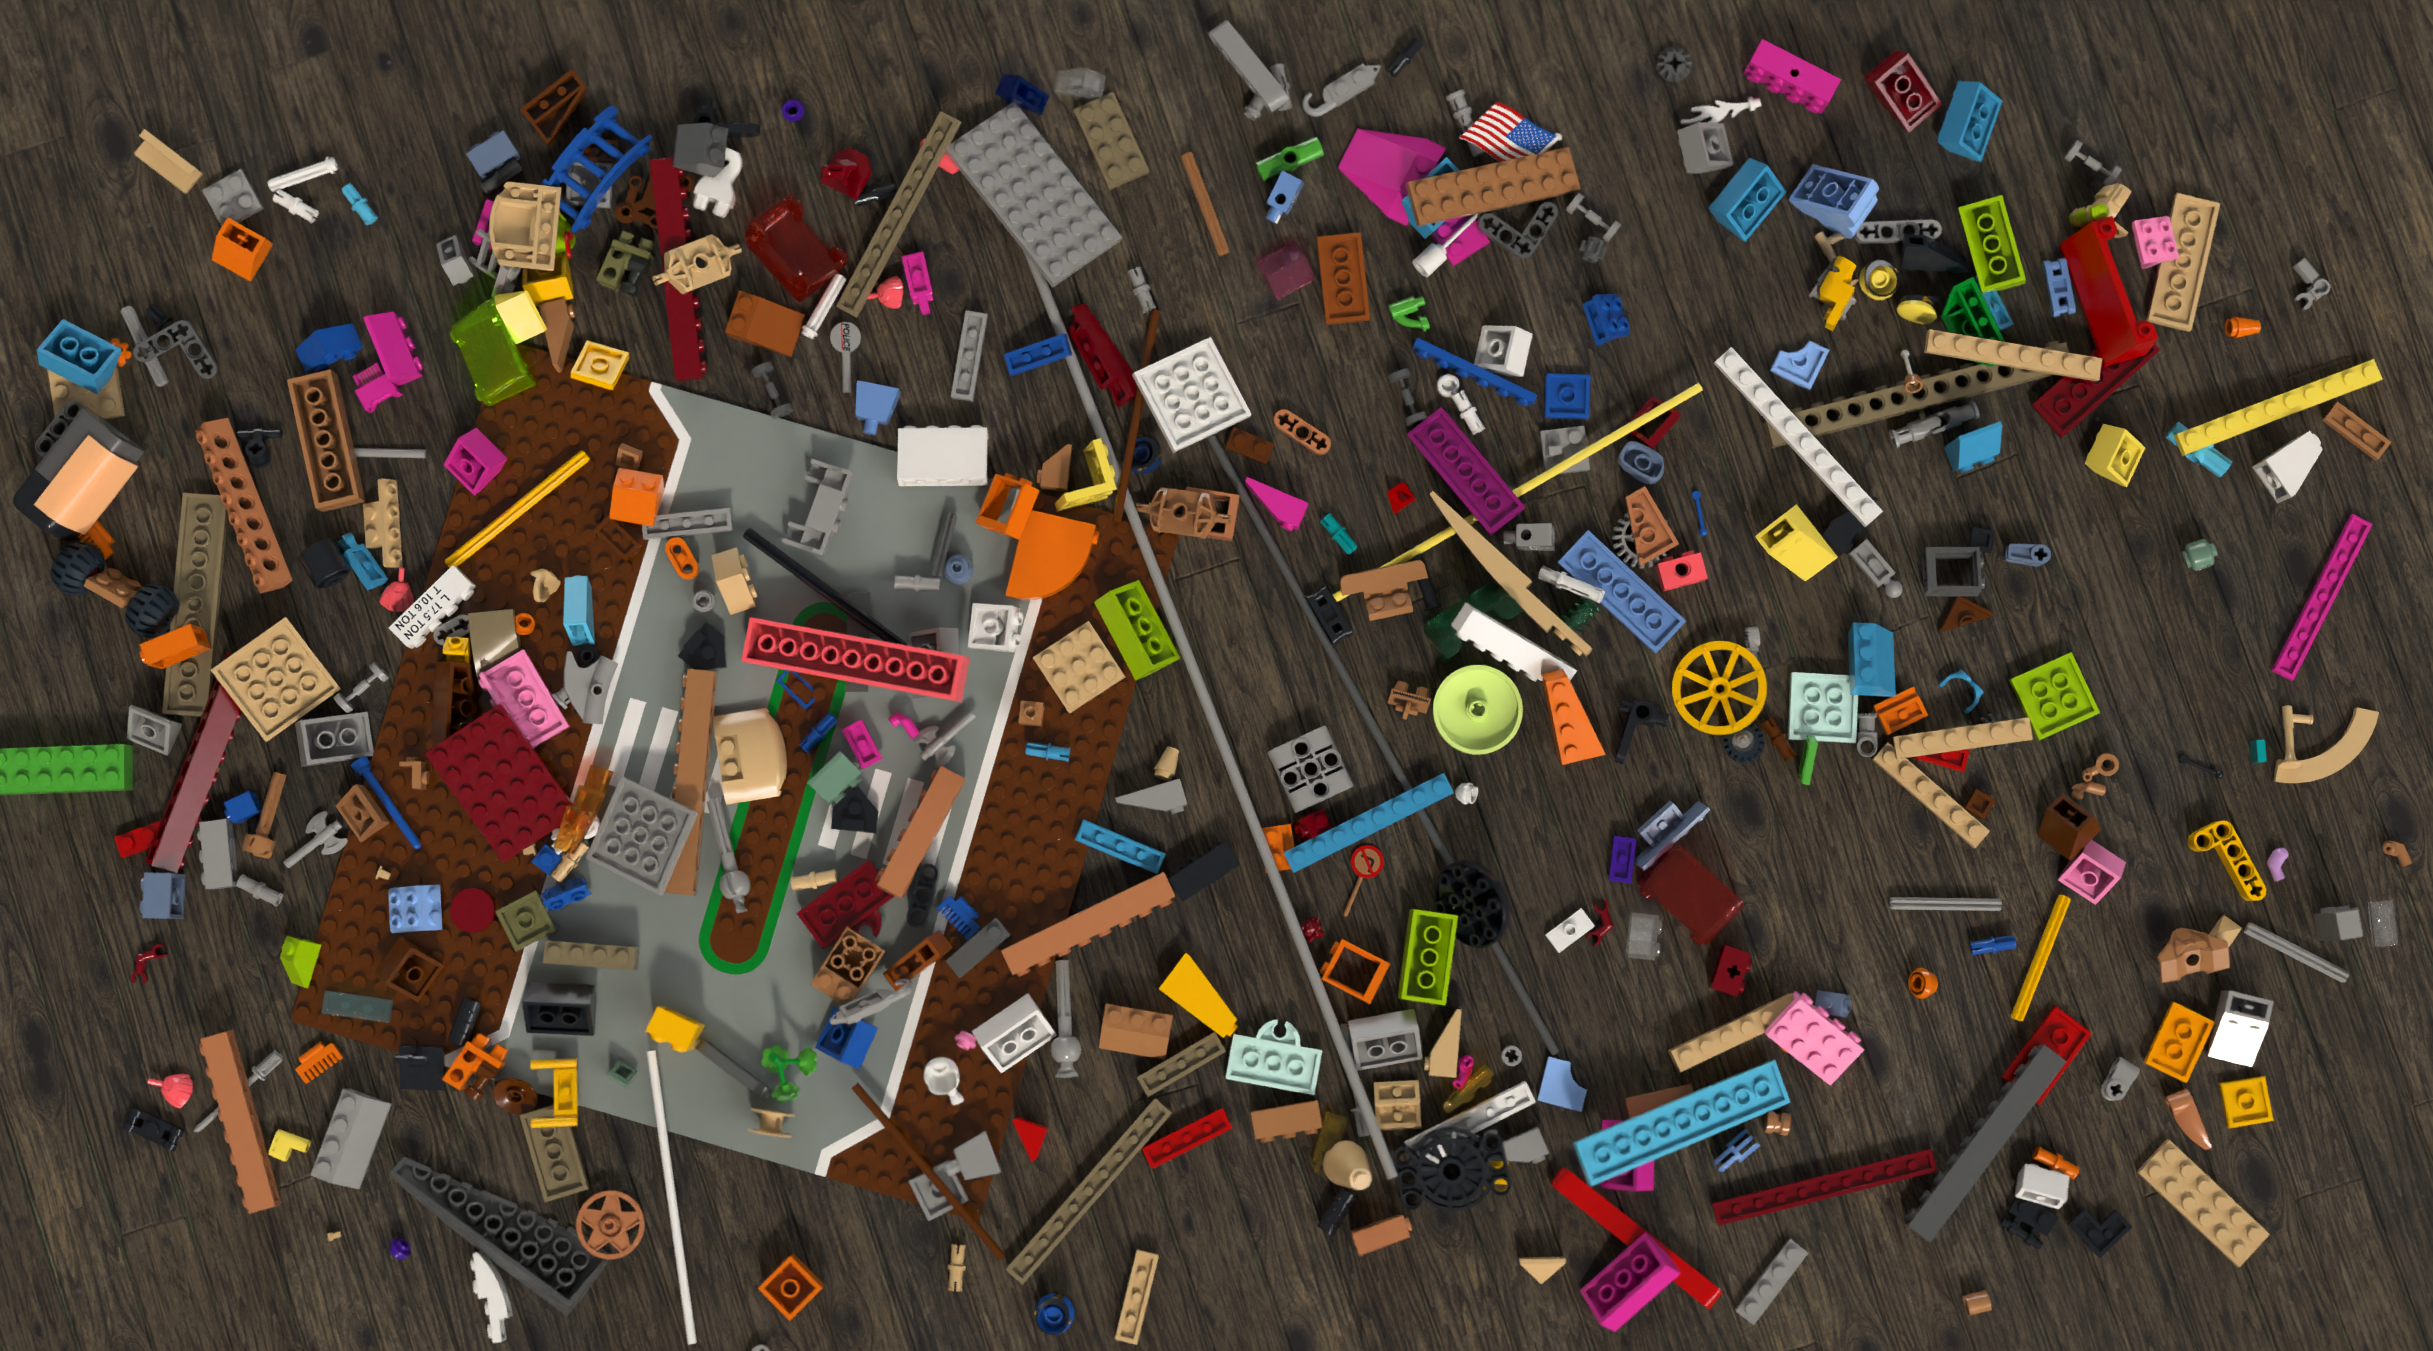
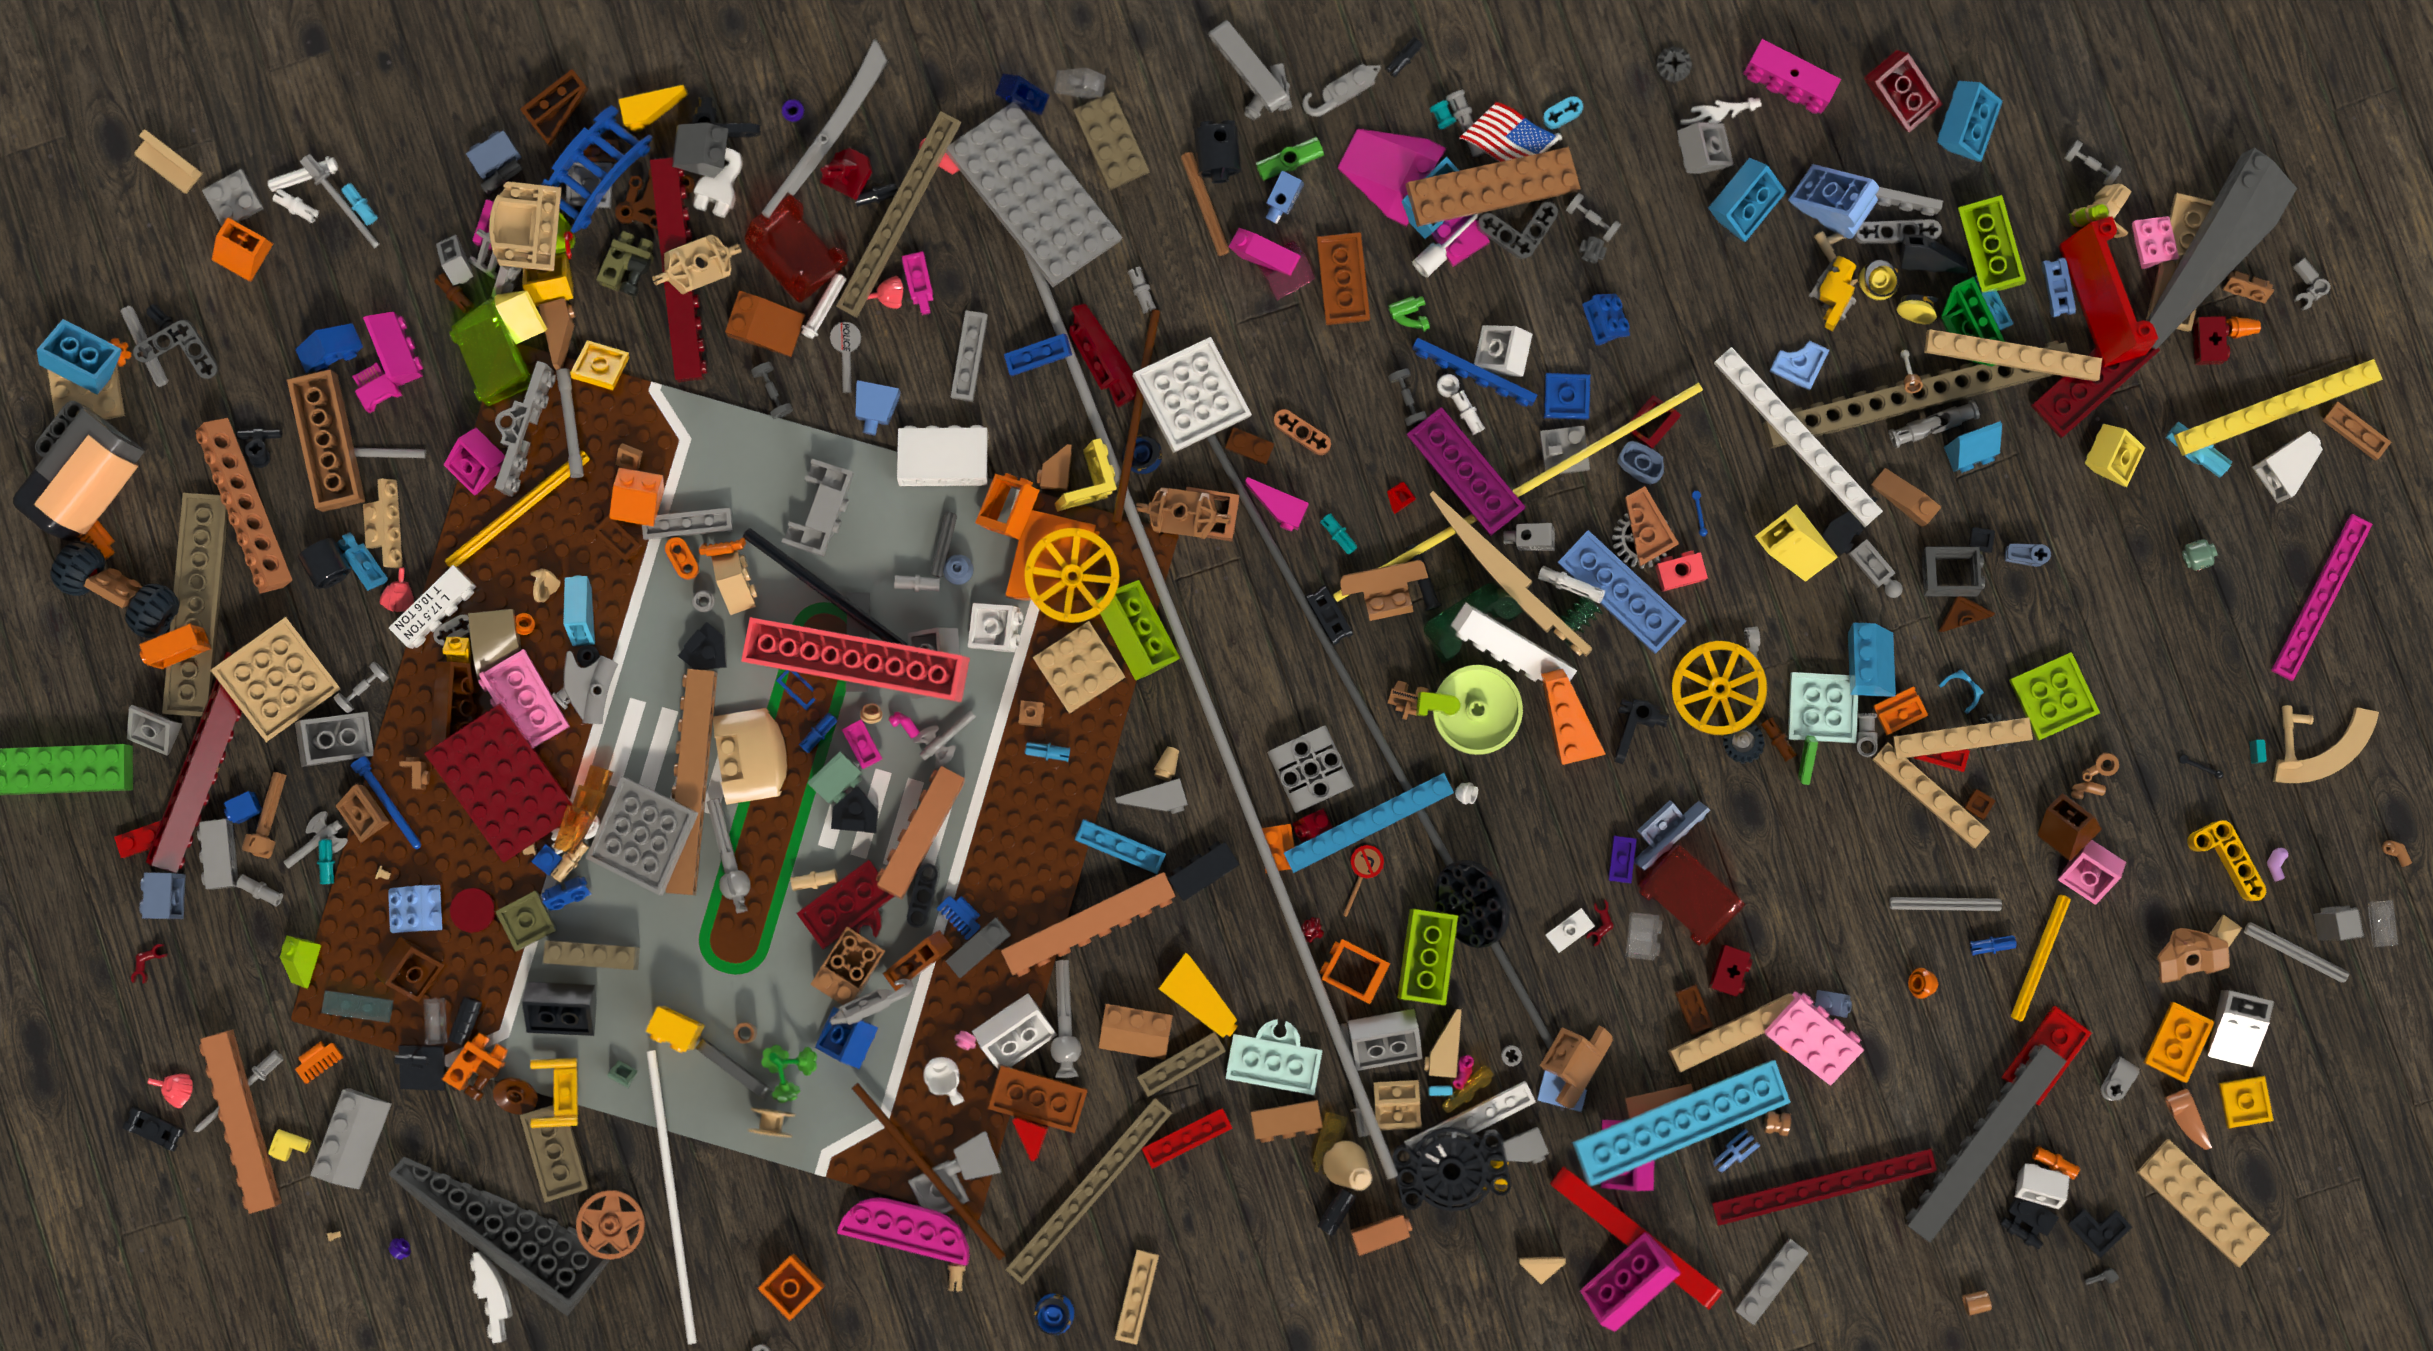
(320, 176): none -> light grey piece
(326, 861): none -> teal axle
(435, 1021): none -> clear brick
(454, 293): none -> reddish brown pin
(521, 415): none -> light grey plate
(565, 388): none -> light grey piece
(647, 107): none -> yellow slope
(722, 548): none -> orange piece
(737, 1032): none -> medium nougat beam
(862, 84): none -> light grey piece
(871, 713): none -> tan plate
(906, 1229): none -> dark pink plate
(1037, 1098): none -> dark orange plate
(1046, 542): none -> yellow wheel
(1217, 150): none -> black cylinder
(1263, 252): none -> dark pink slope
(1439, 1090): none -> medium azure tile
(1442, 114): none -> teal bush
(1446, 704): none -> lime leg
(1560, 108): none -> medium azure beam
(1575, 1061): none -> medium nougat plate
(1693, 1009): none -> reddish brown plate
(1906, 497): none -> medium nougat slope
(1908, 201): none -> light grey plate
(2108, 1274): none -> dark grey hand
(2206, 351): none -> dark red brick
(2235, 224): none -> dark grey wedge
(2257, 289): none -> medium nougat hinge

